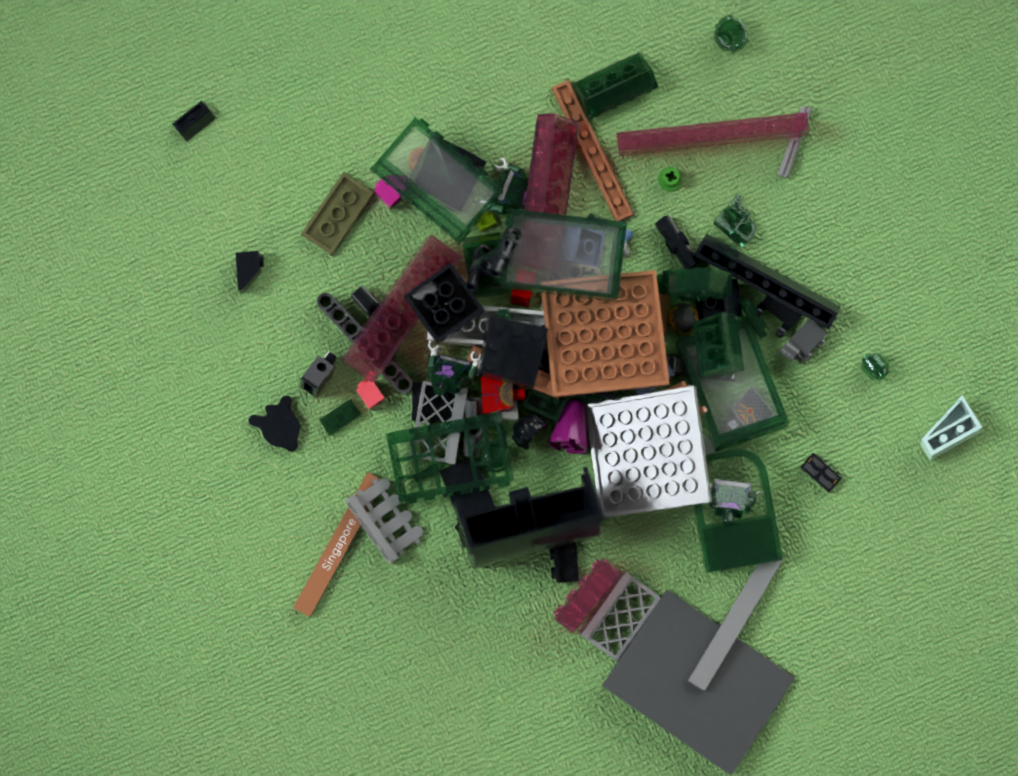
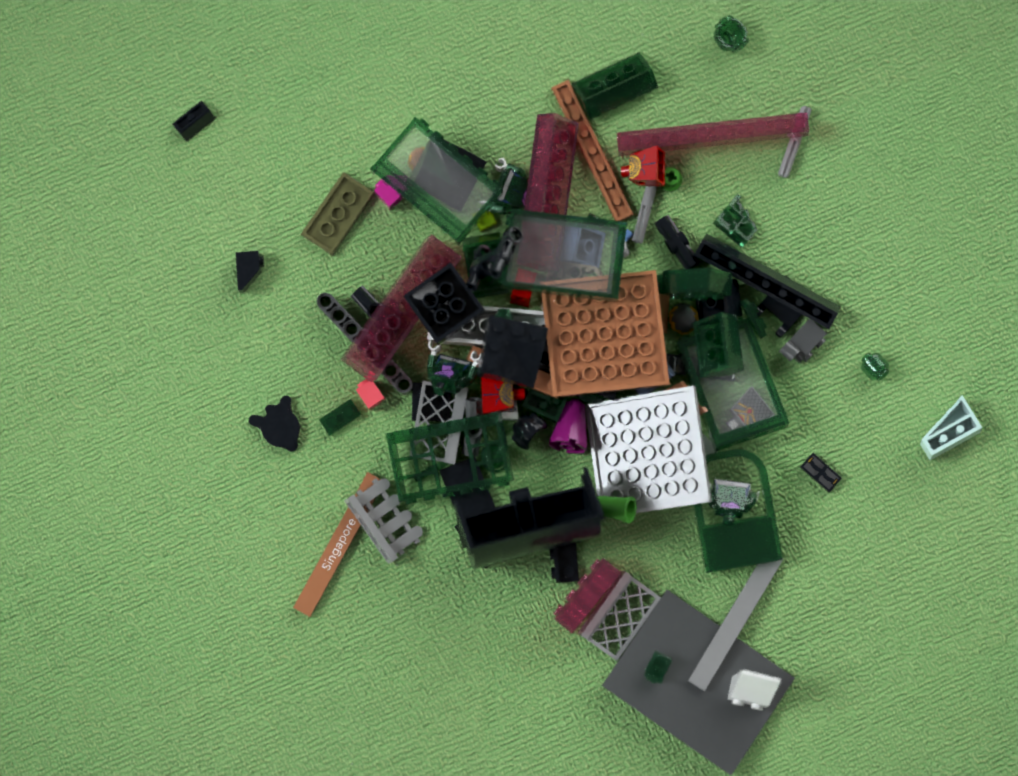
(315, 380): black torso -> none
(618, 507): none -> bright green plant
(644, 213): none -> light grey axle
(646, 167): none -> red torso
(657, 667): none -> clear green bracket
(752, 689): none -> white slope

